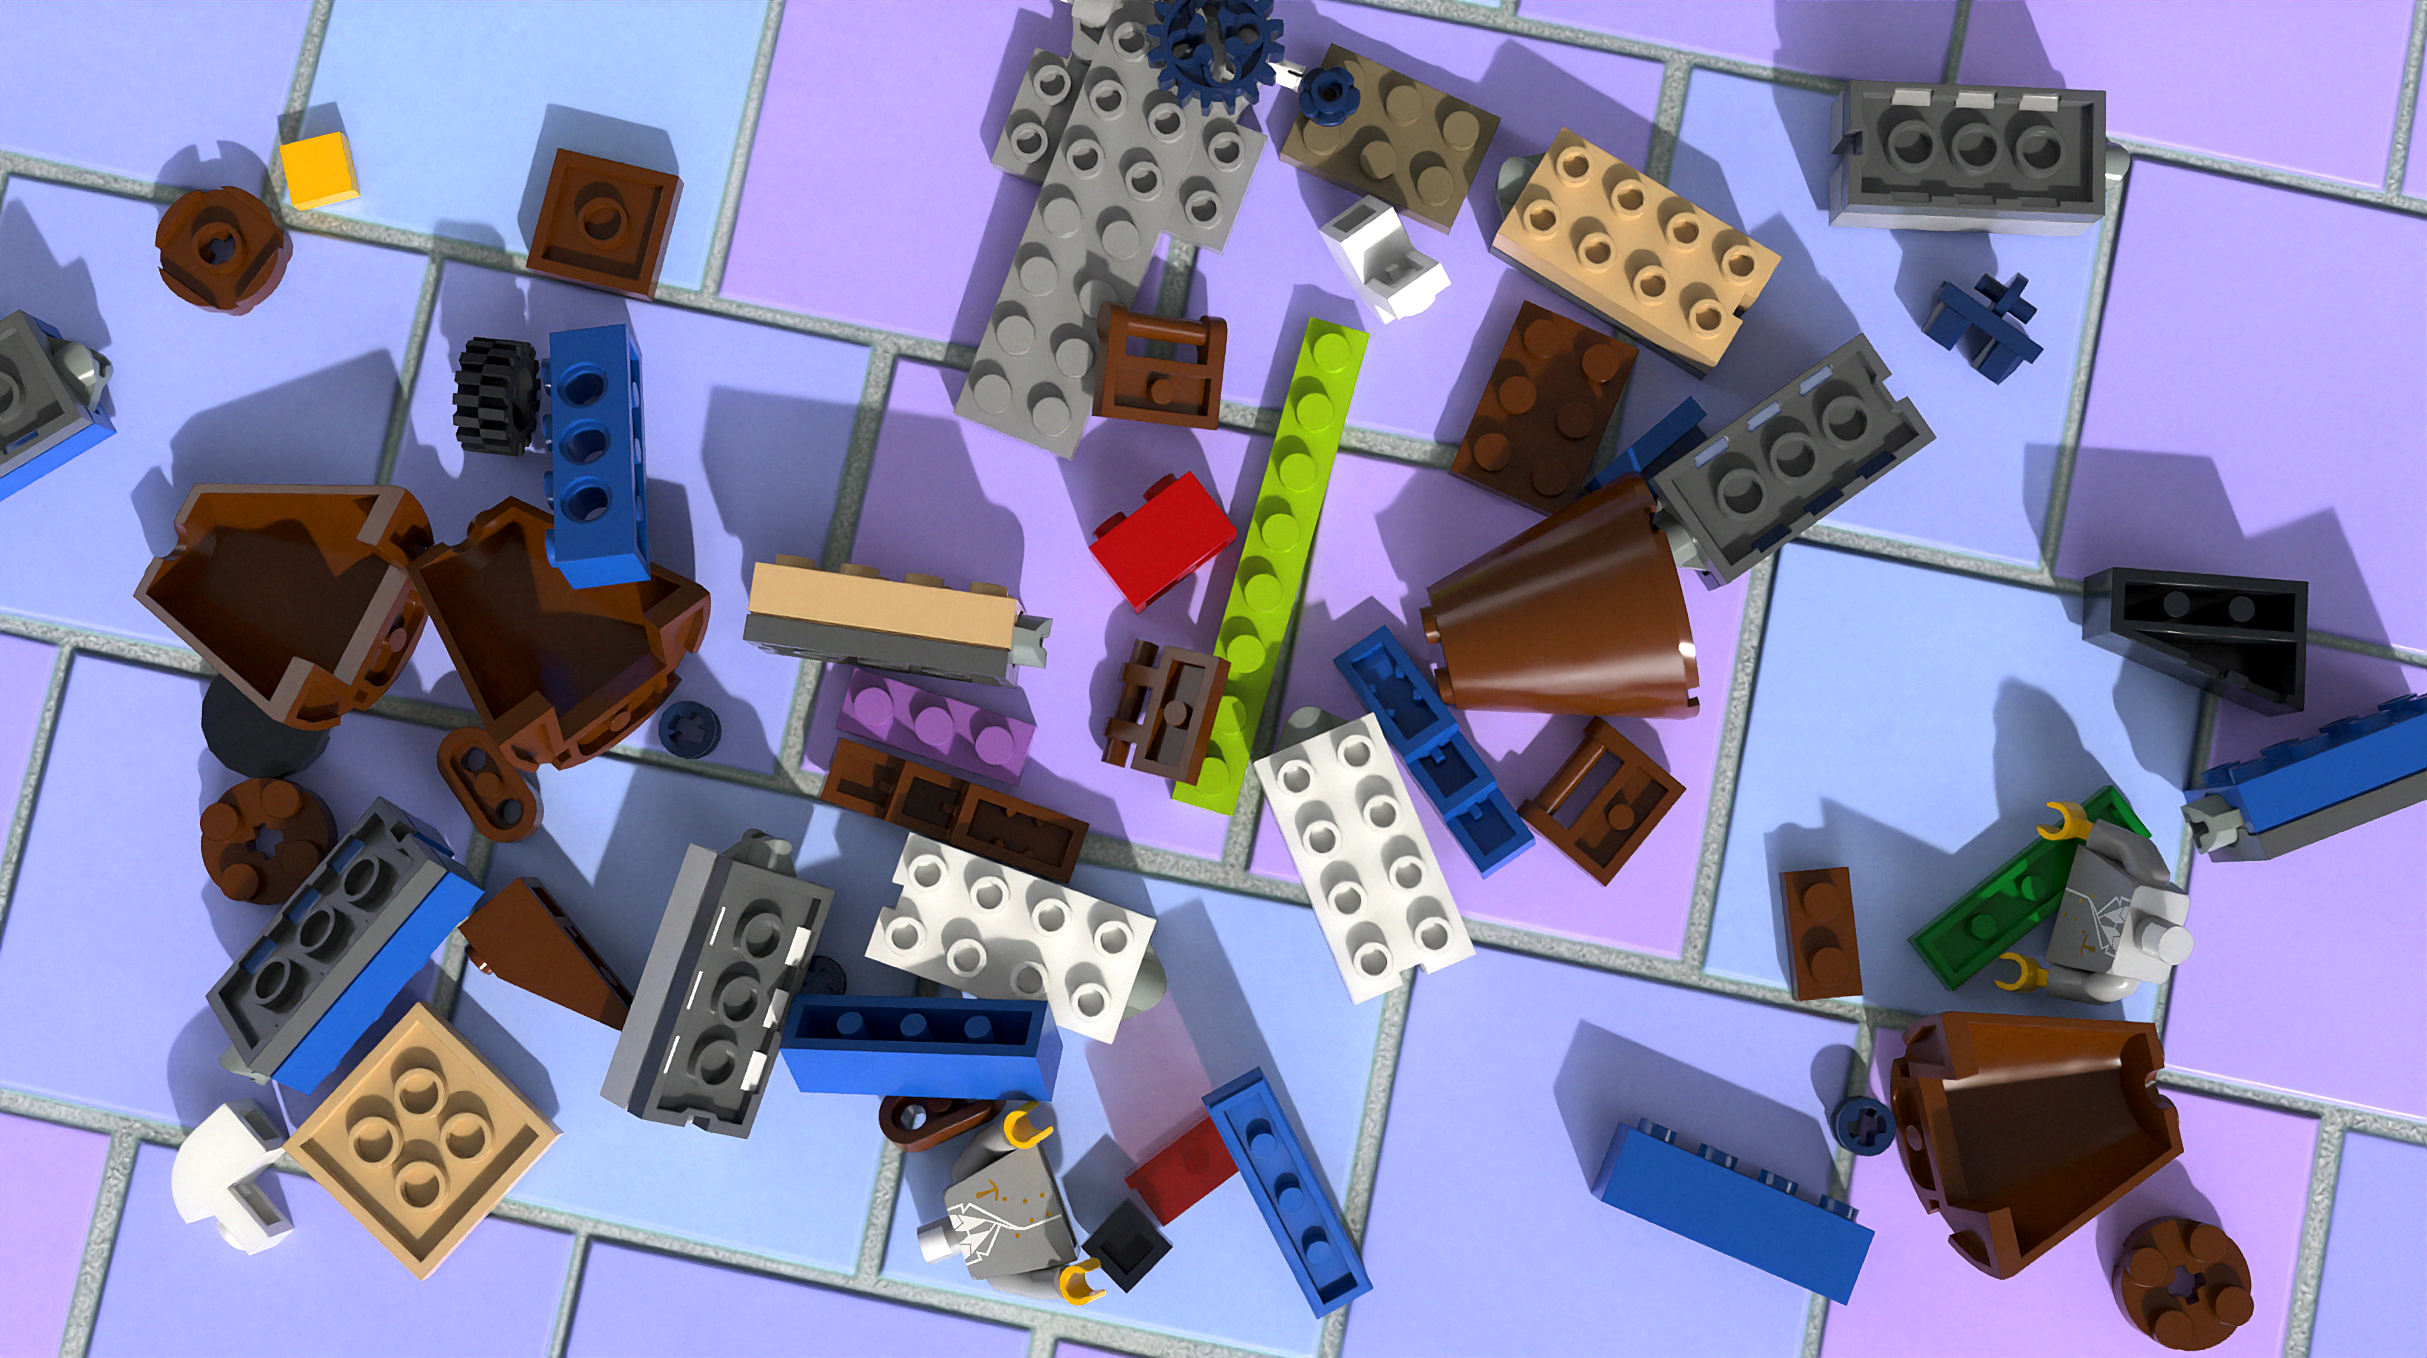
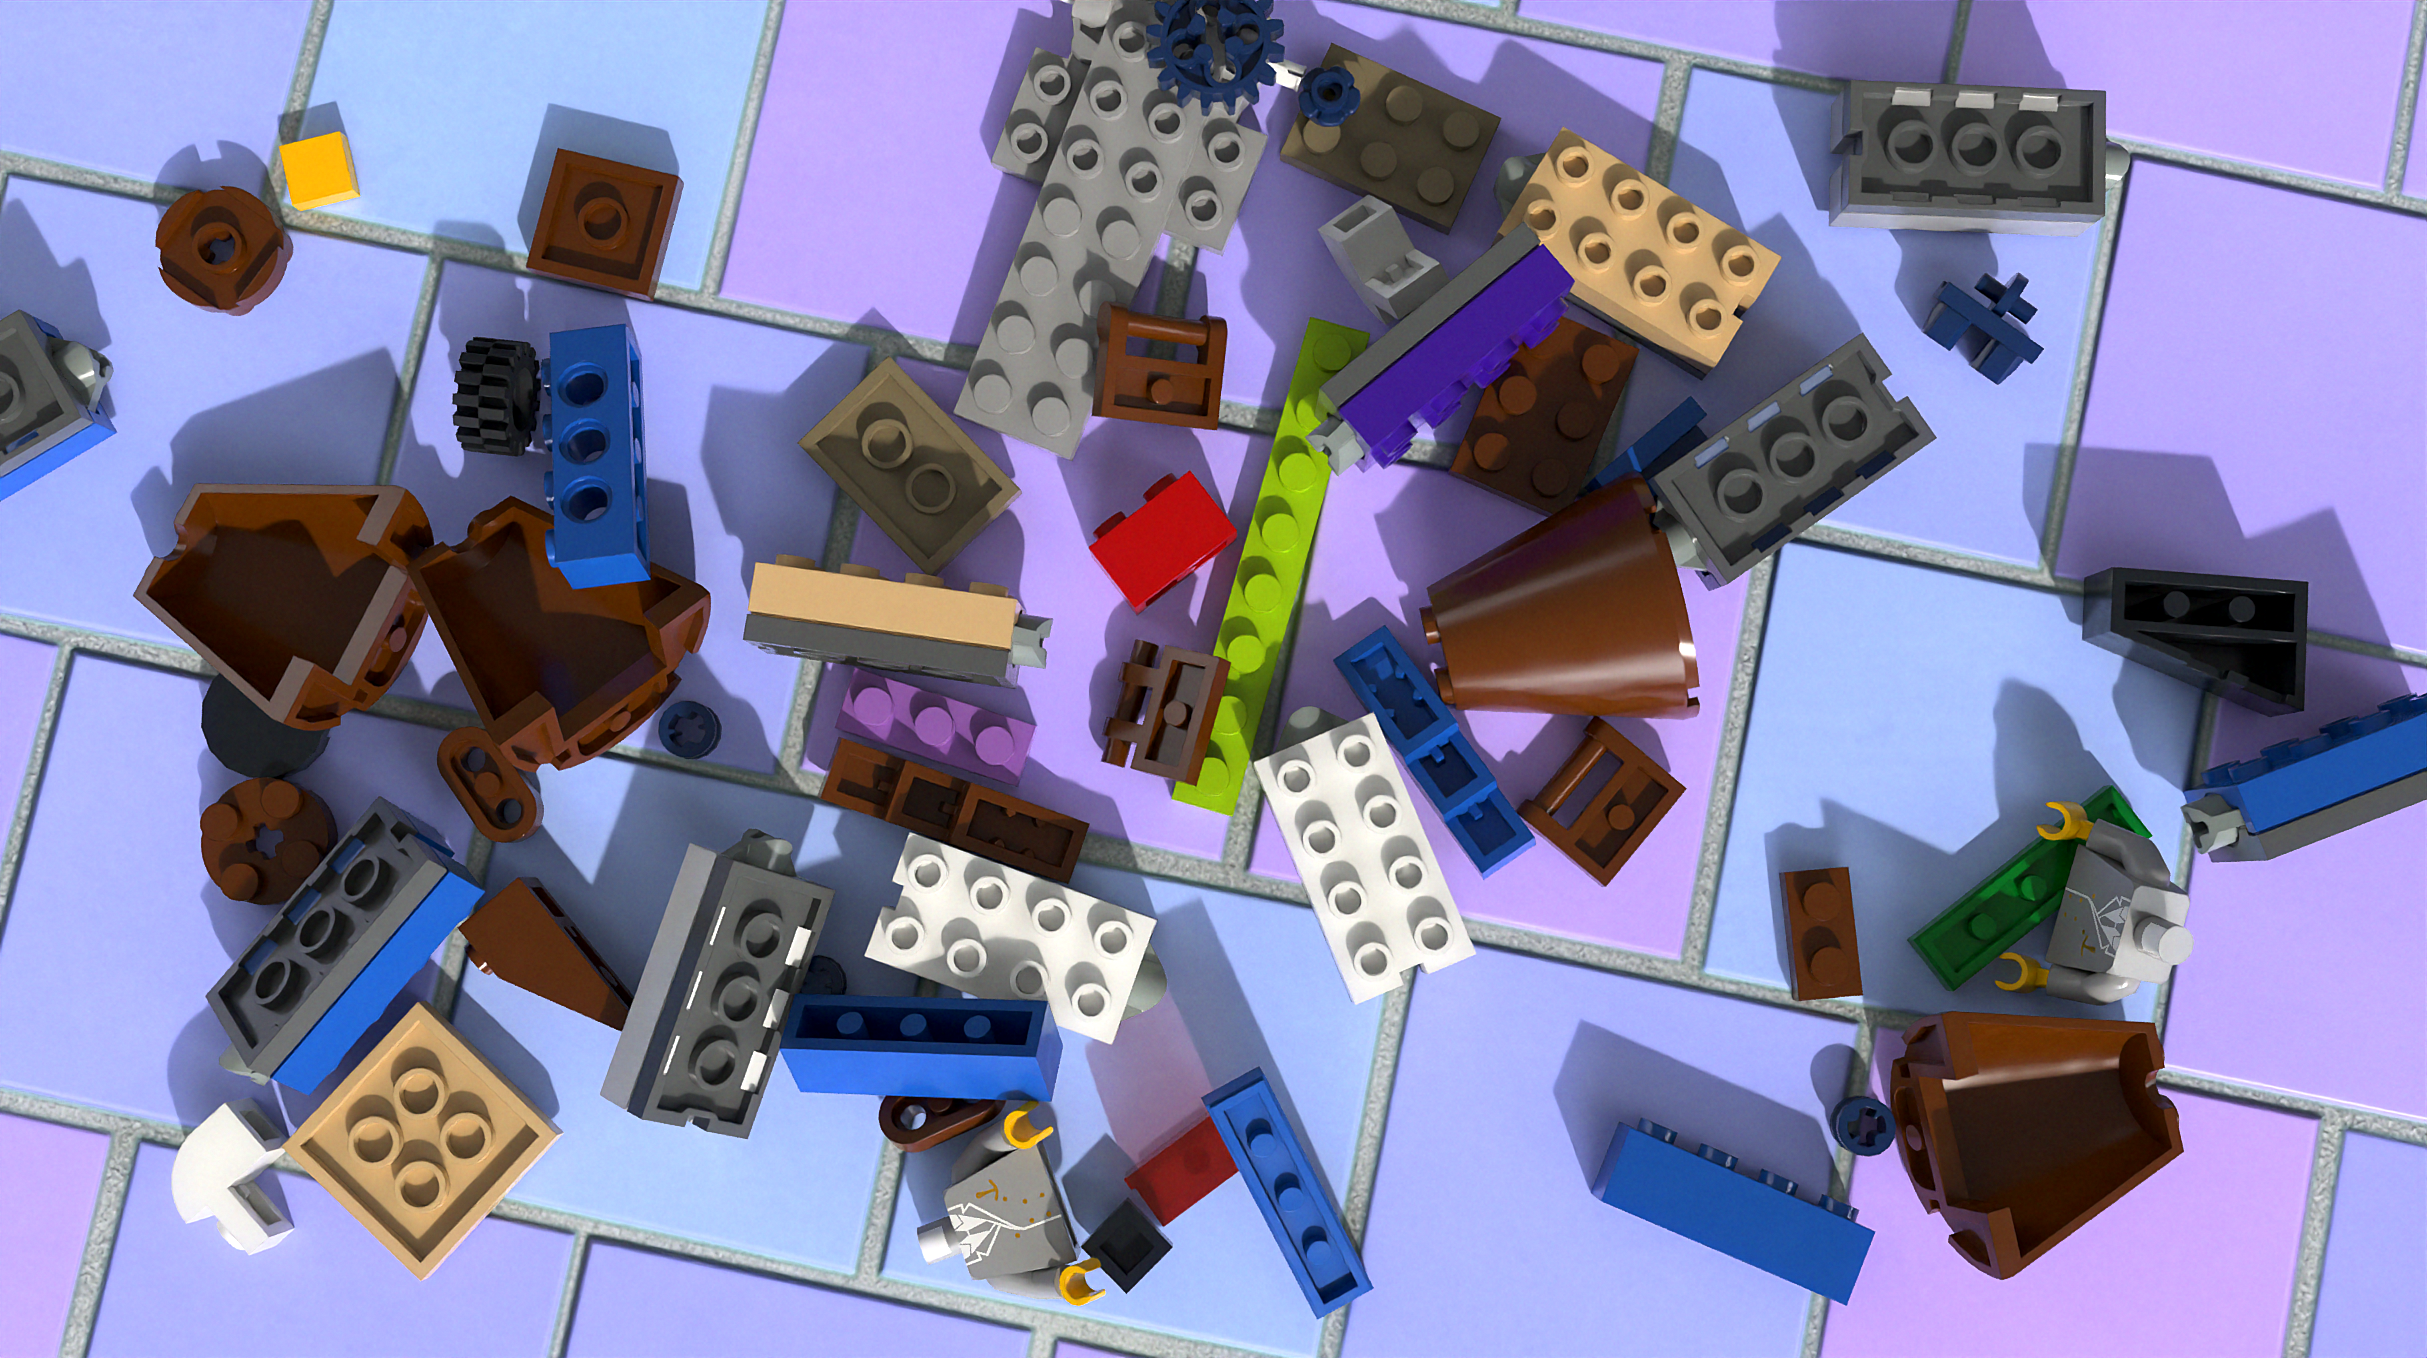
(910, 467): none -> dark tan plate
(1440, 351): none -> dark purple piece
(2220, 1293): reddish brown plate -> none

